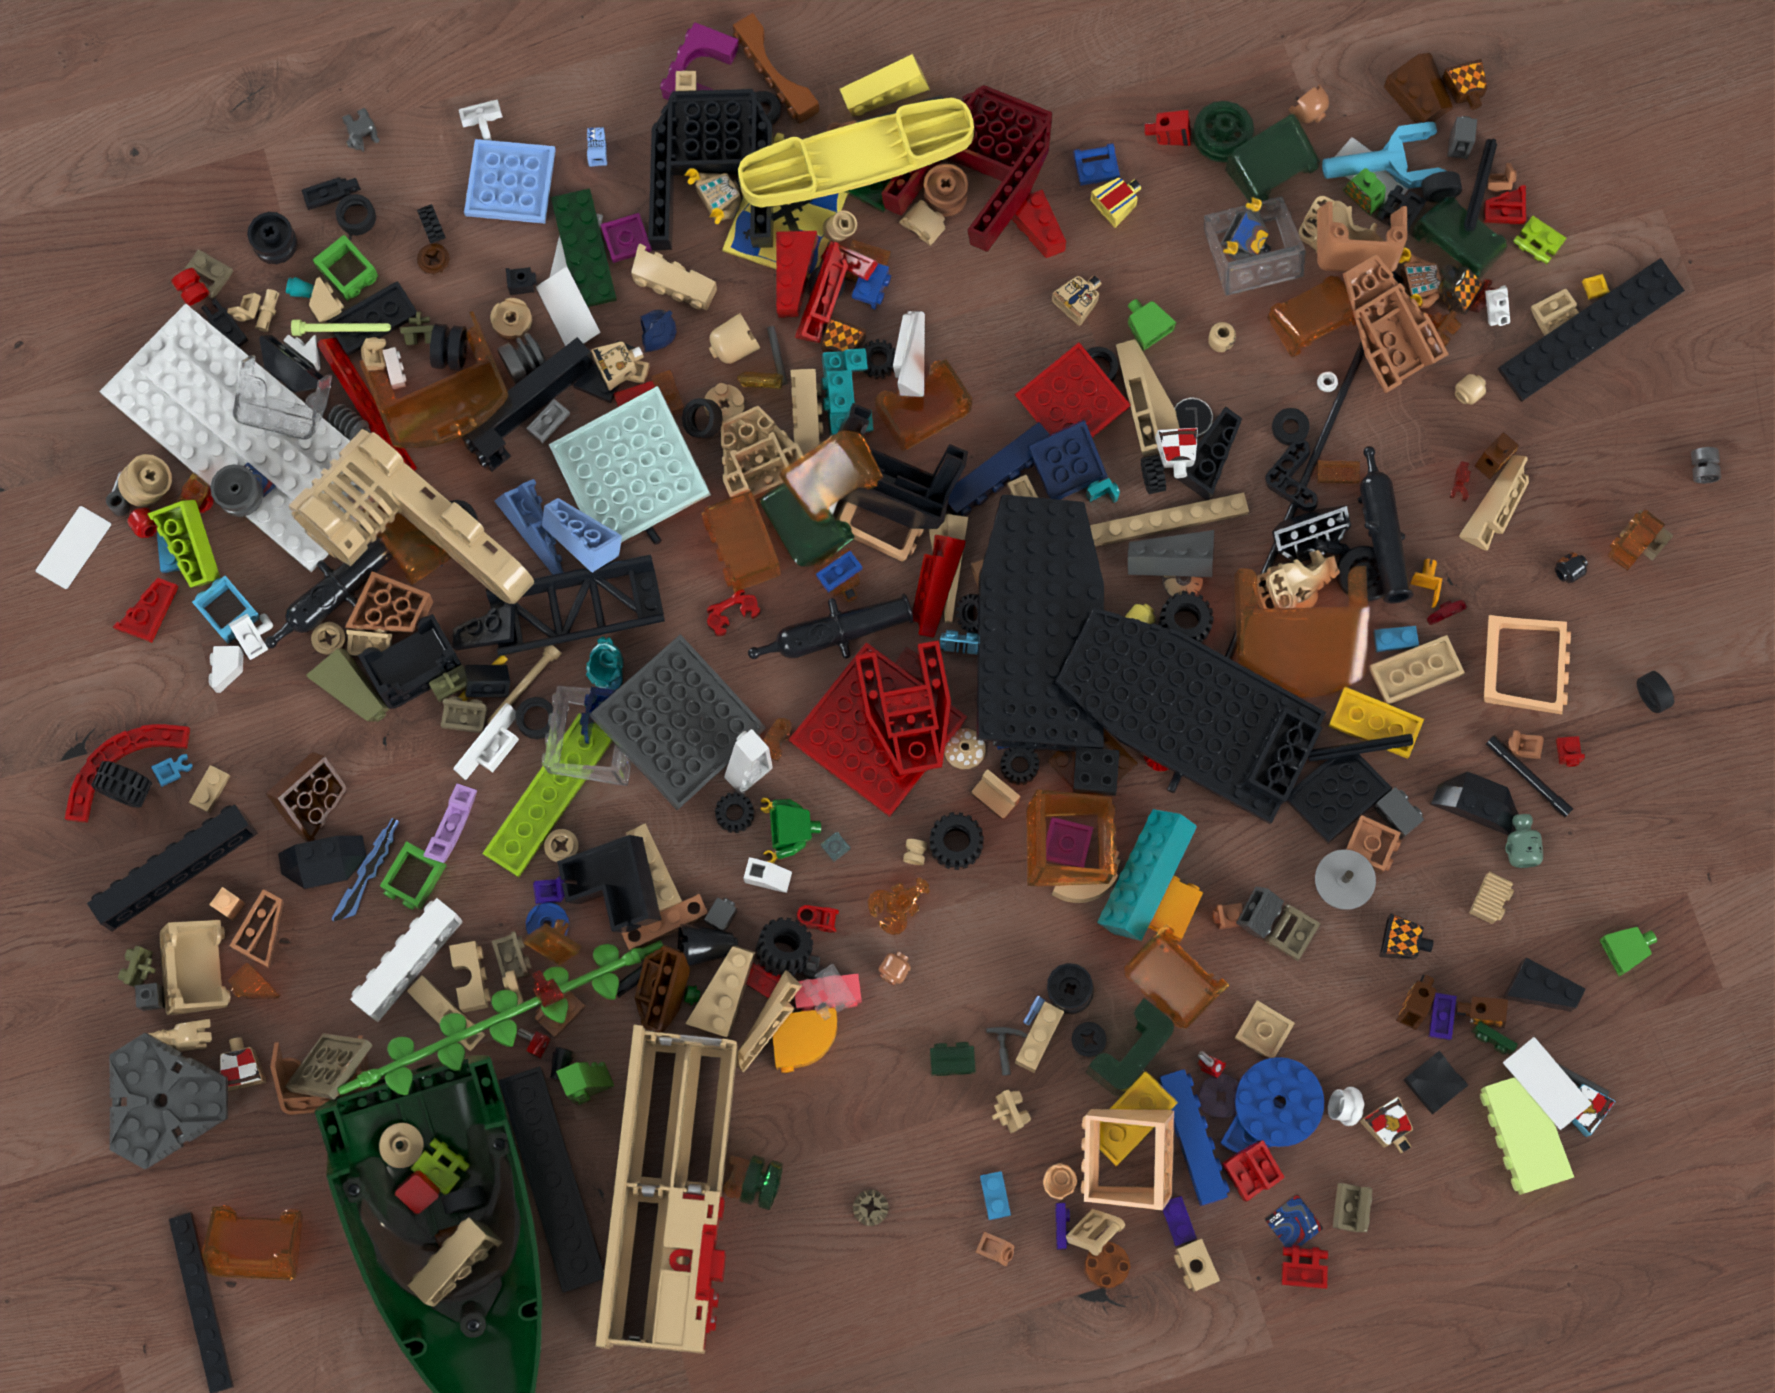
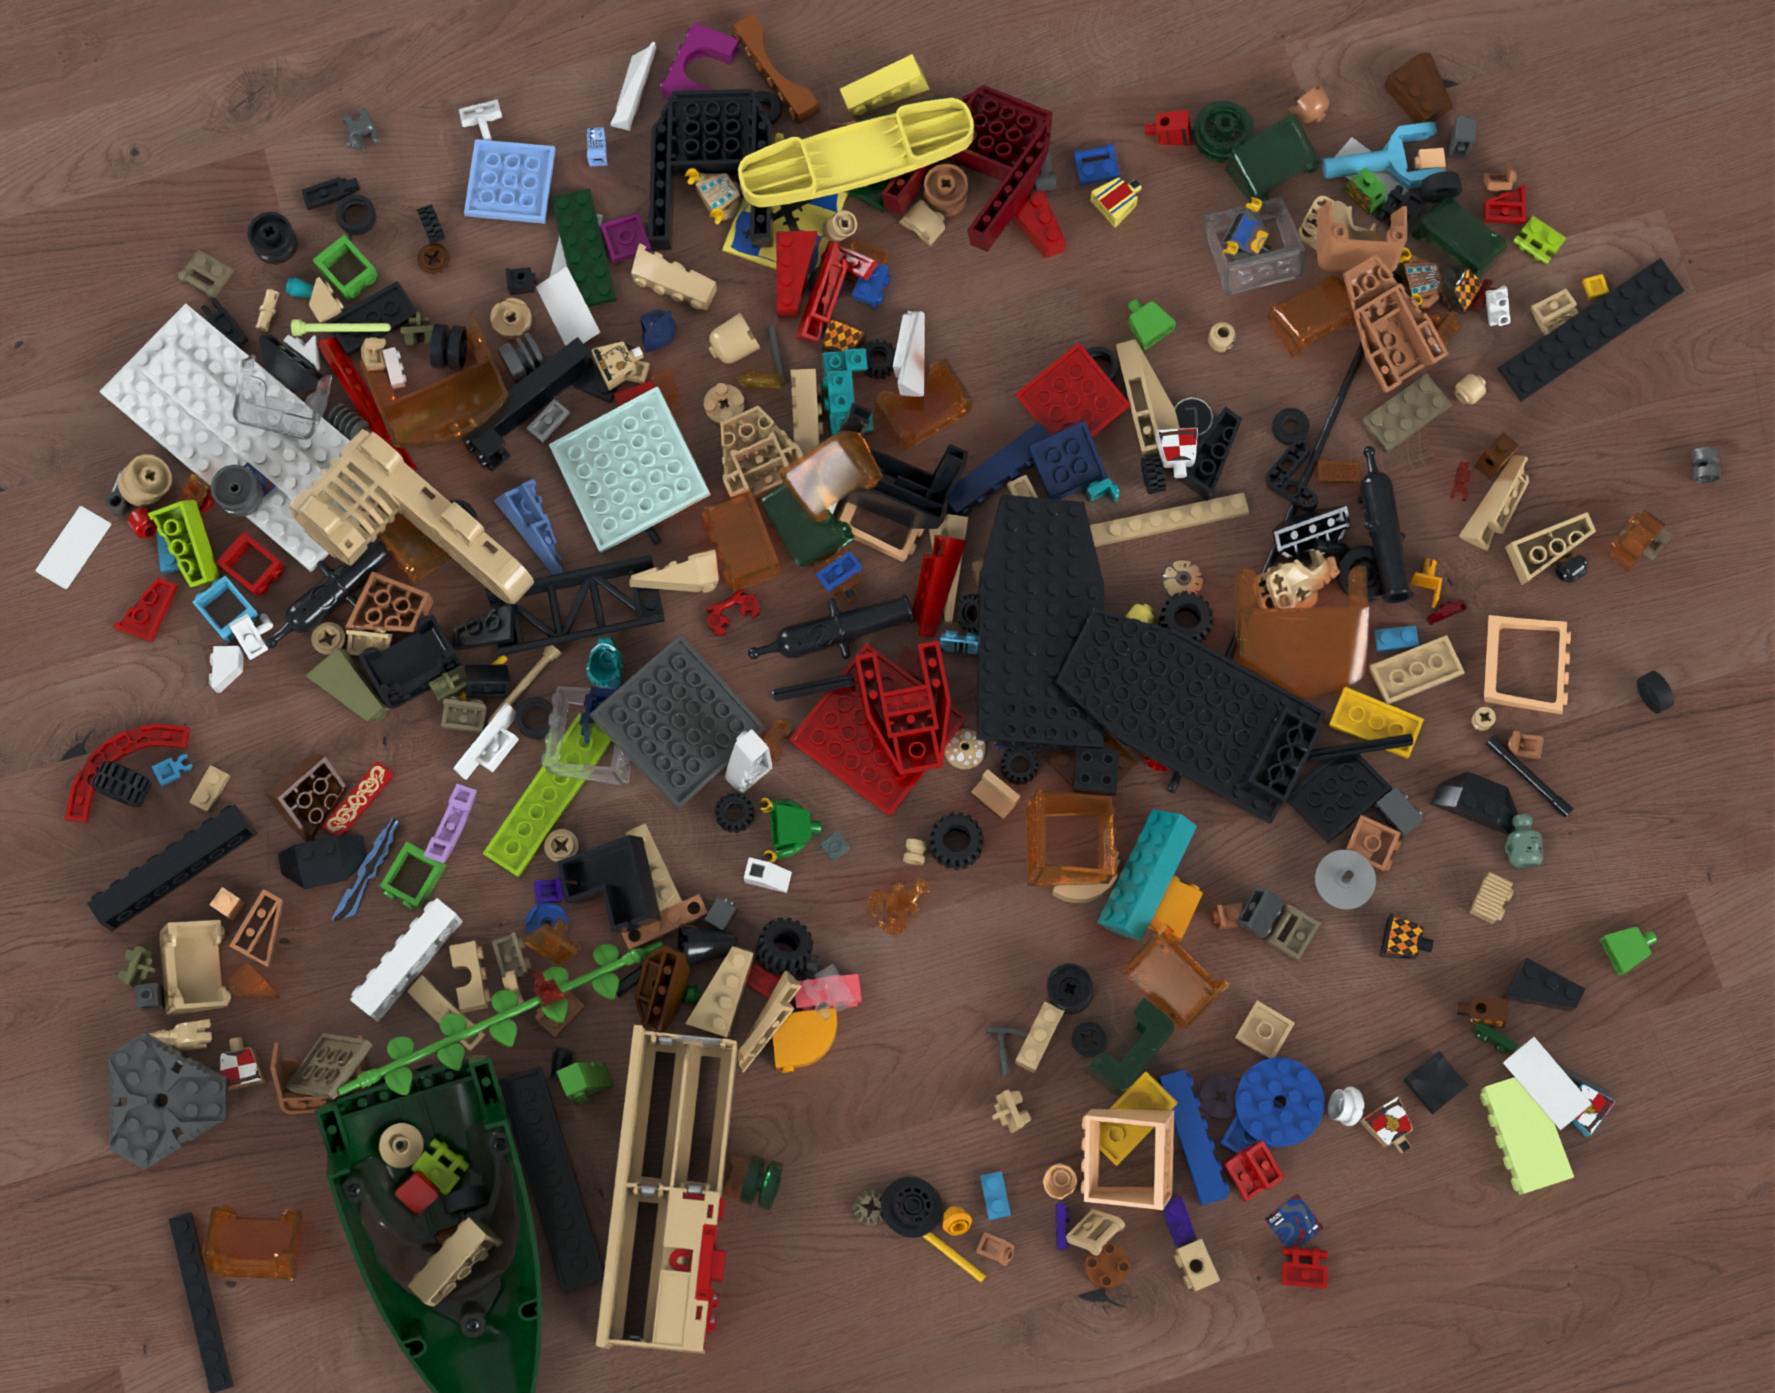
(189, 285): red wheel -> none
(236, 551): none -> red window
(247, 309): tan bracket -> none
(358, 800): none -> tile
(537, 1044): red piece -> none
(581, 535): light blue wedge -> none
(633, 88): none -> white wedge
(686, 80): tan plate -> none
(694, 575): none -> tan wedge
(715, 420): black tyre -> none
(813, 687): none -> black axle
(819, 918): red piece -> none
(894, 968): nougat head -> none
(912, 1206): none -> black wheel
(952, 1060): clear green brick -> none
(954, 1256): none -> yellow bar
(956, 1221): none -> light orange cone
(1035, 1008): medium blue pin -> none
(1046, 178): none -> dark grey piece
(1067, 842): magenta plate -> none
(1077, 298): tan torso -> none
(1173, 555): dark grey wedge -> none
(1210, 1064): red piece -> none
(1330, 377): white plate -> none
(1352, 1208): dark tan bracket -> none
(1406, 413): none -> dark tan plate
(1417, 1003): reddish brown torso -> none
(1429, 159): none -> light nougat brick
(1442, 1016): dark purple plate -> none
(1466, 83): reddish brown torso -> none
(1479, 719): none -> tan wheel
(1480, 185): black axle -> none
(1541, 549): none -> tan wedge
(1569, 751): red bracket -> none

